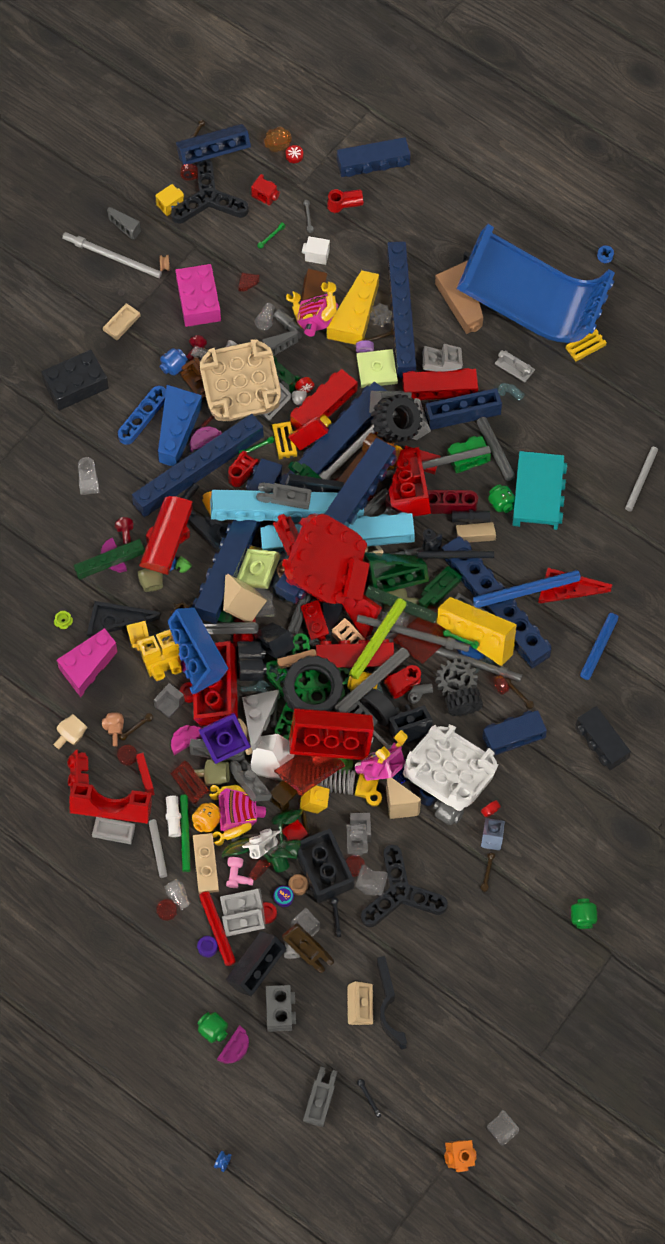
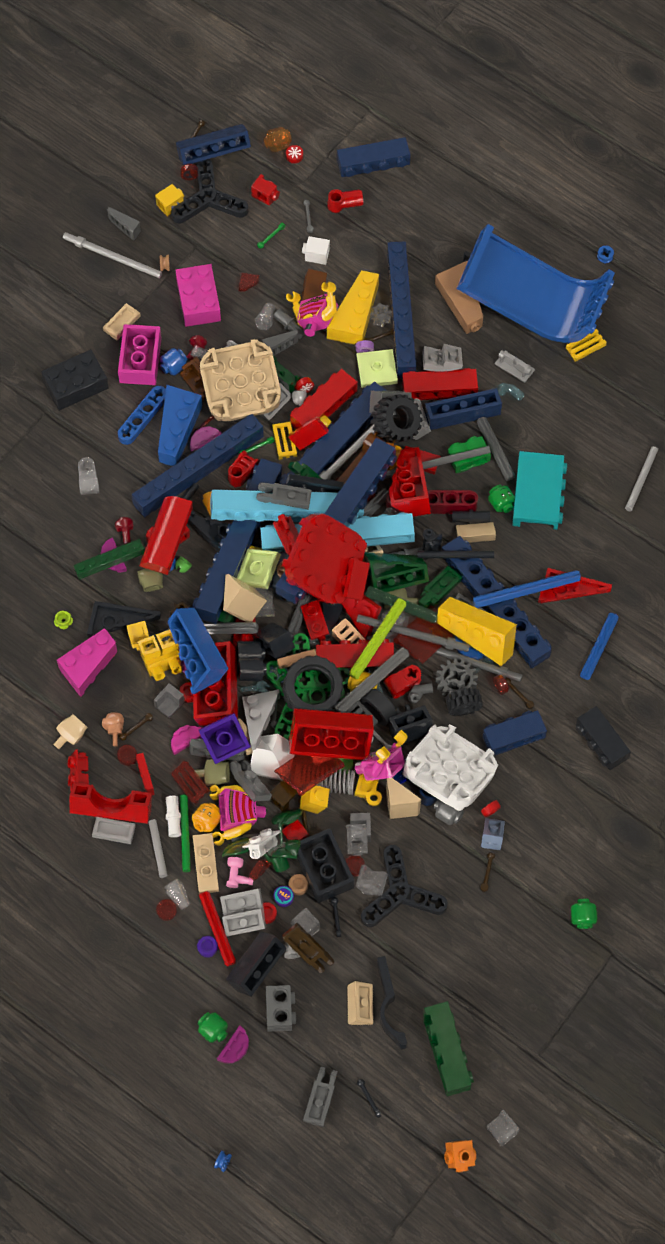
(139, 354): none -> dark pink brick
(447, 1049): none -> dark green wedge
(474, 644): green hinge -> none

